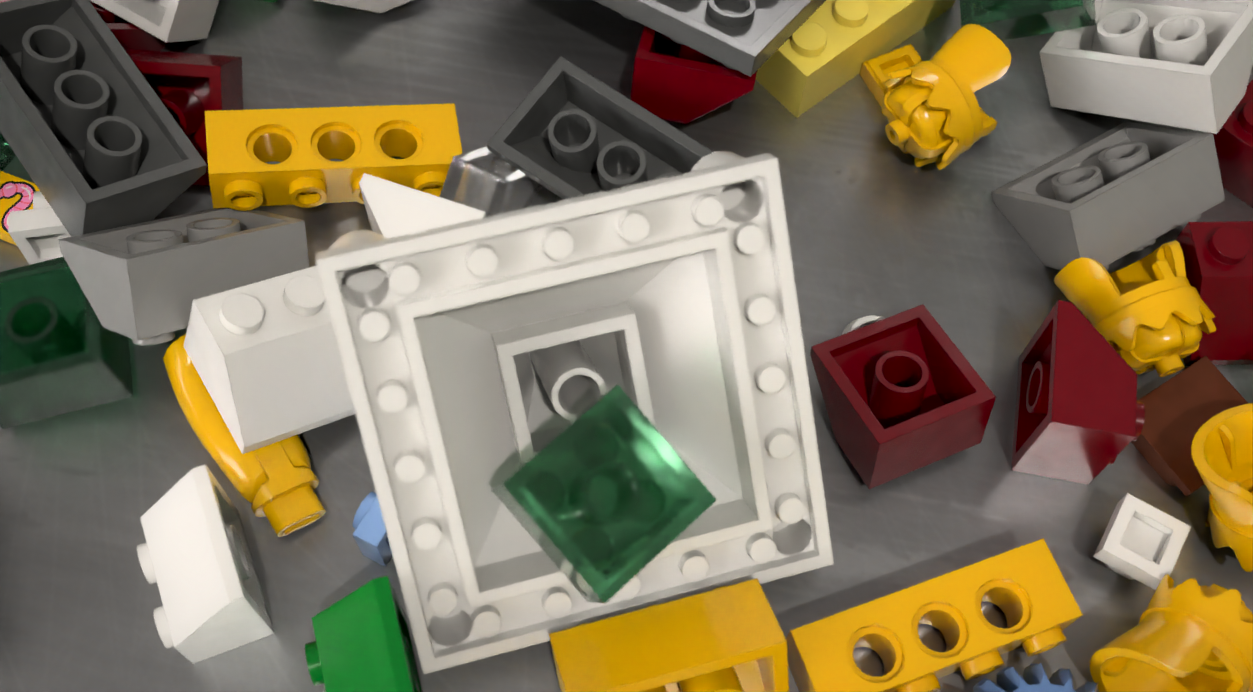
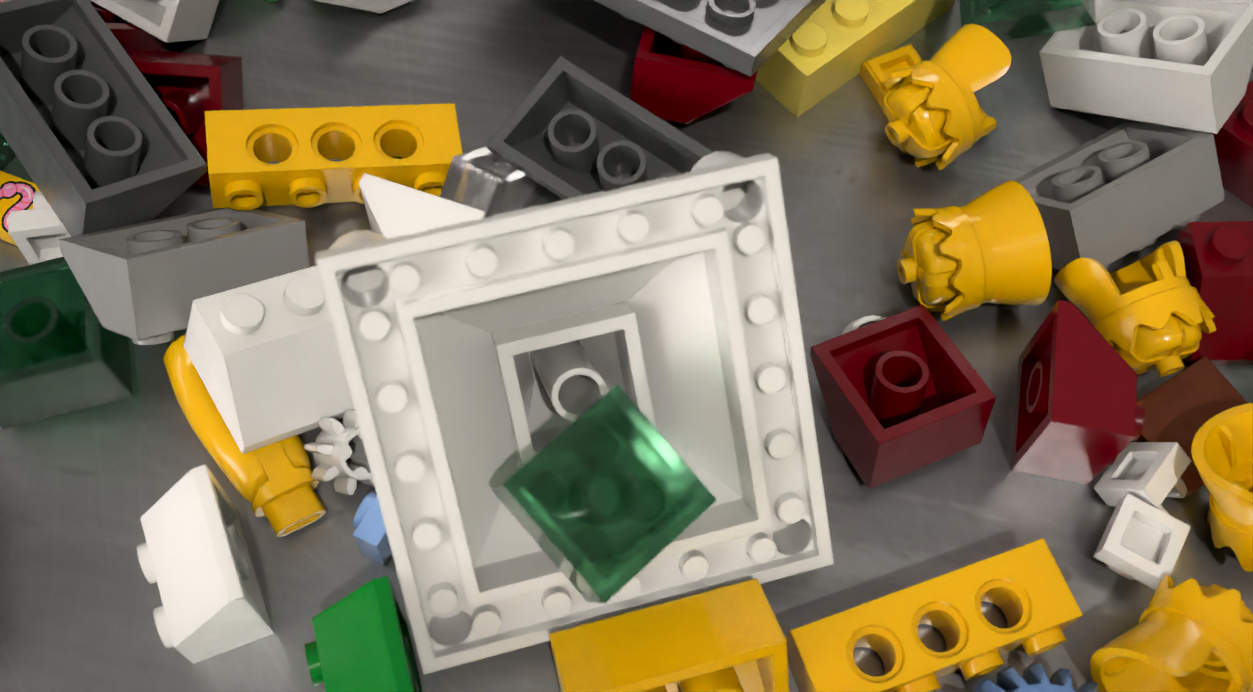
(332, 451): none -> white gear
(978, 253): none -> yellow hat
(1146, 472): none -> white tile

